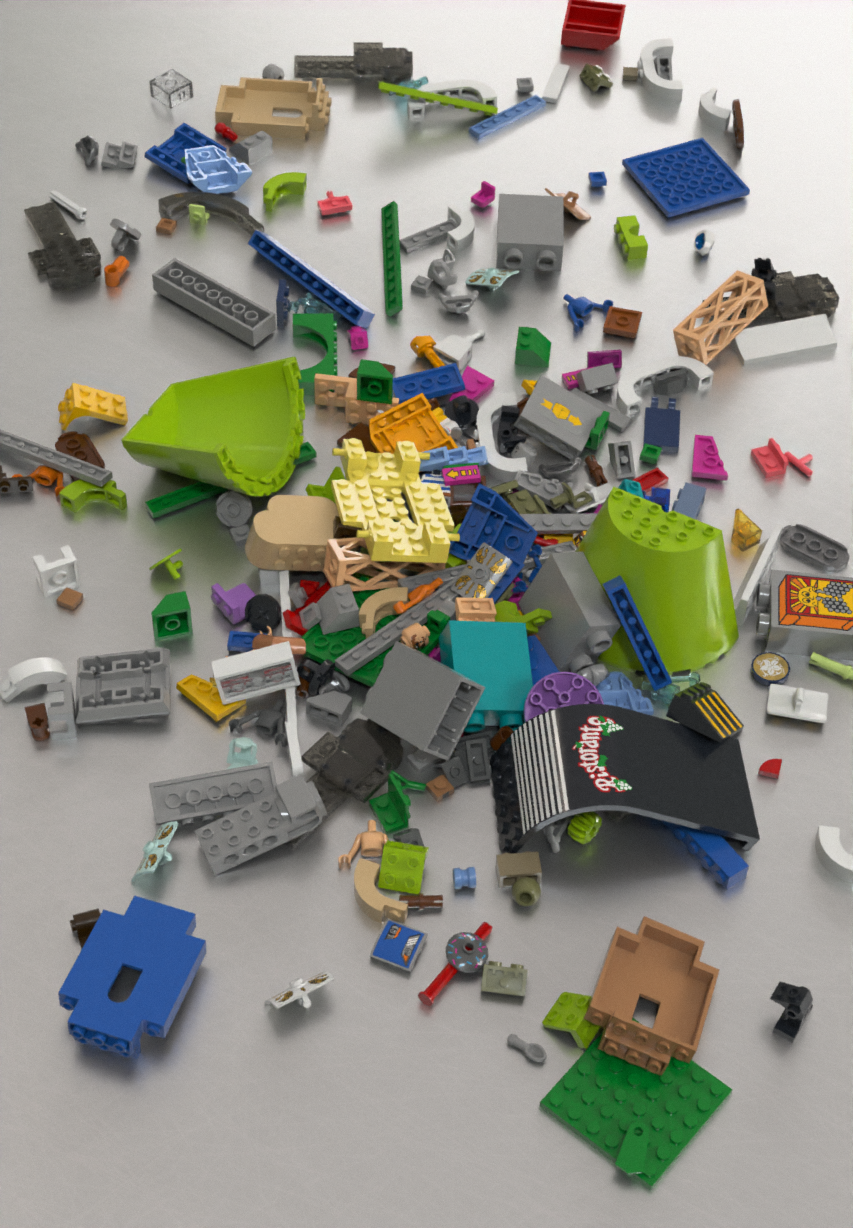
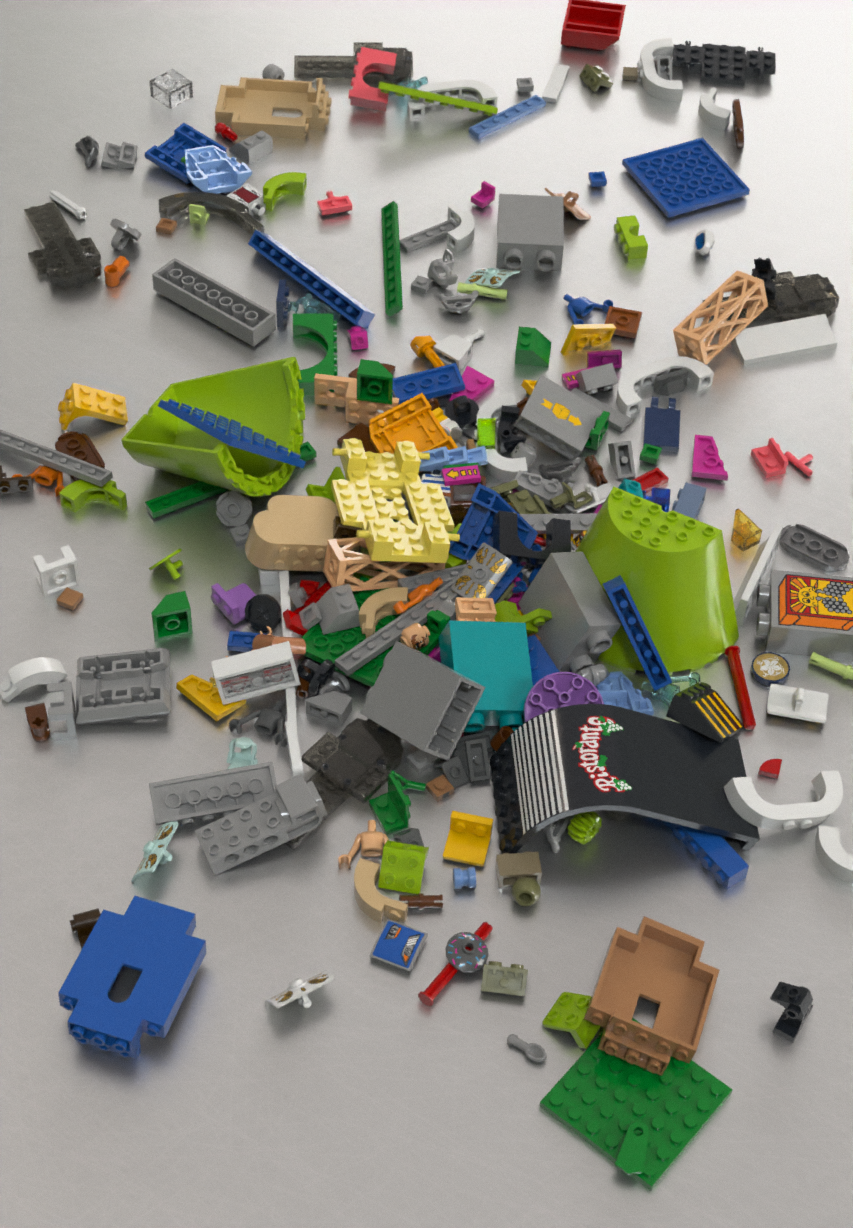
(232, 433): none -> blue plate
(250, 197): none -> torso
(371, 61): none -> coral arch
(468, 838): none -> yellow bracket
(483, 290): none -> yellowish green pin
(486, 433): none -> clear neon green tile
(508, 543): none -> black arch
(587, 334): none -> yellow wing
(724, 63): none -> black piece
(741, 687): none -> red axle
(762, 814): none -> white arch

